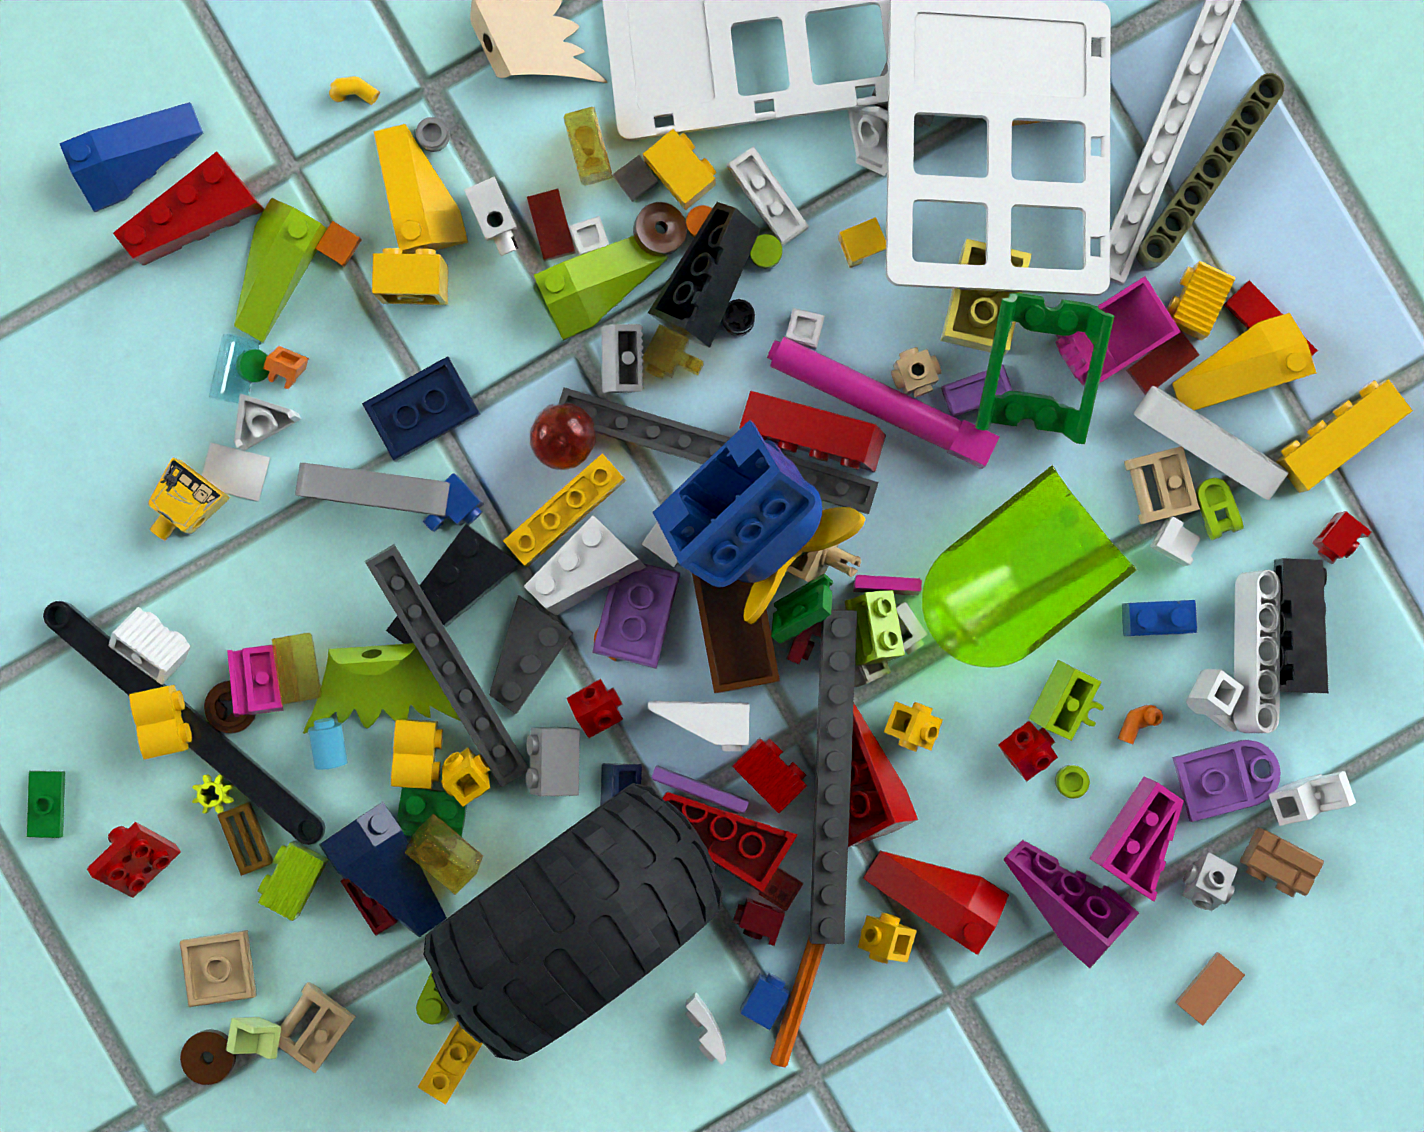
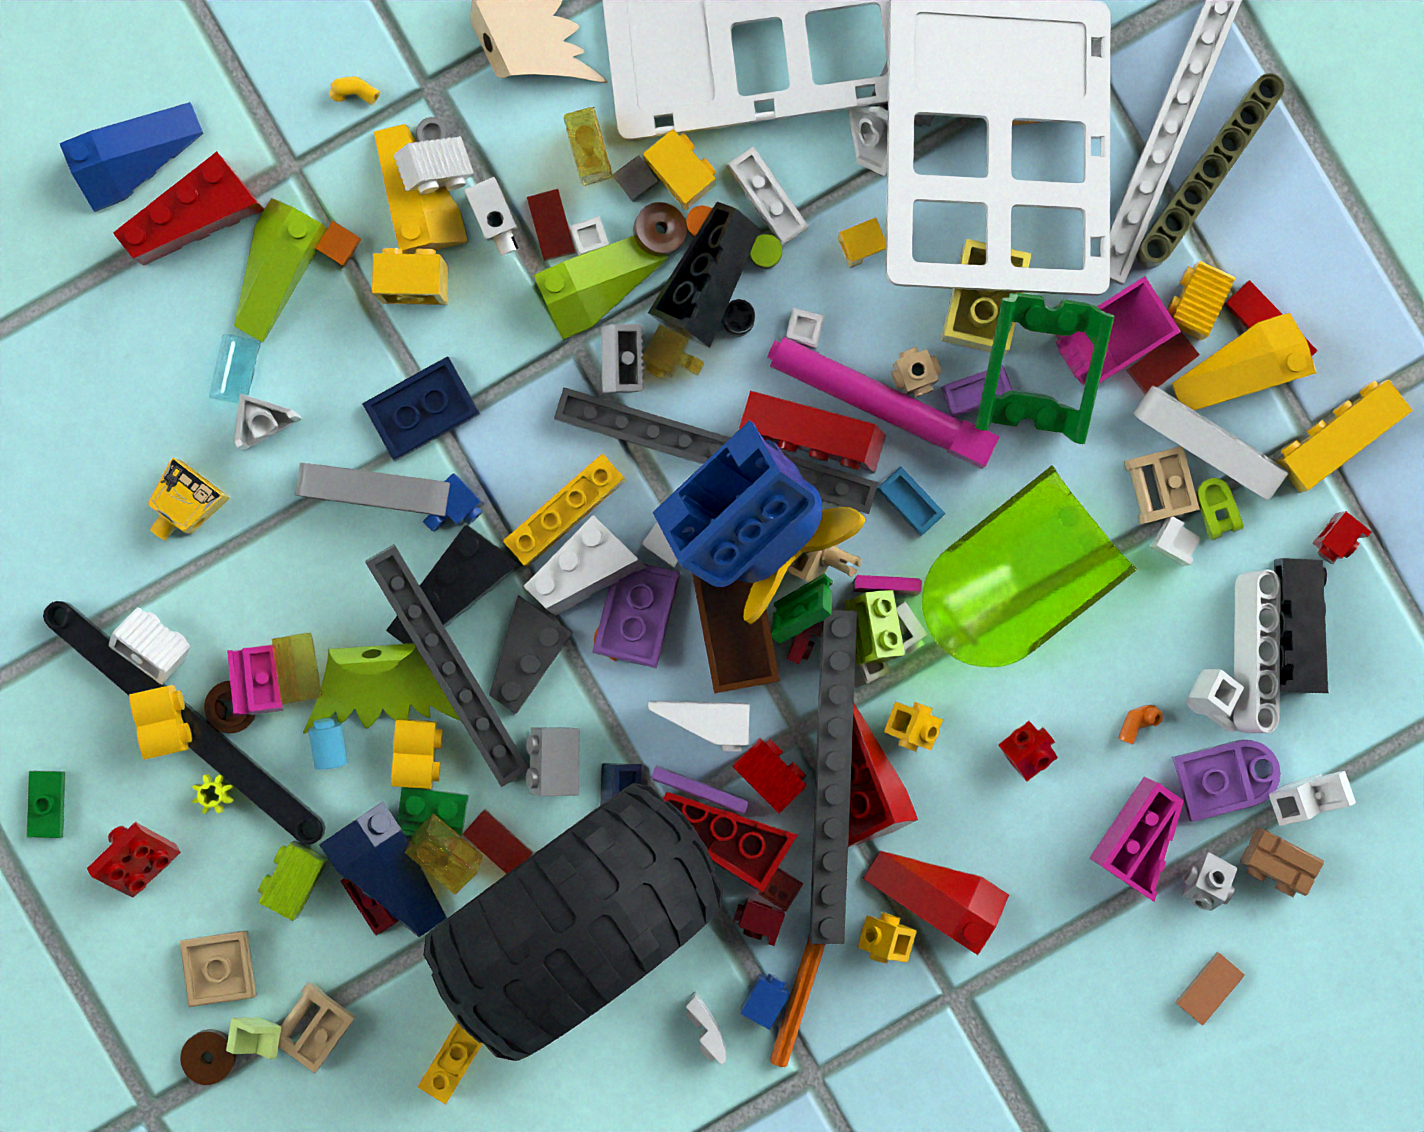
(236, 471): white sticker -> none
(251, 365): green tile -> none
(257, 833): pearl gold tile -> none
(286, 364): orange tile -> none
(430, 1005): lime plate -> none
(434, 164): none -> white brick
(465, 776): yellow brick -> none
(497, 842): none -> clear red tile
(562, 436): clear red cylinder -> none
(596, 708): red brick -> none
(910, 501): none -> dark azure tile
(1066, 701): lime brick -> none
(1072, 781): lime tile -> none
(1078, 911): magenta wedge -> none
(1159, 618): blue brick -> none

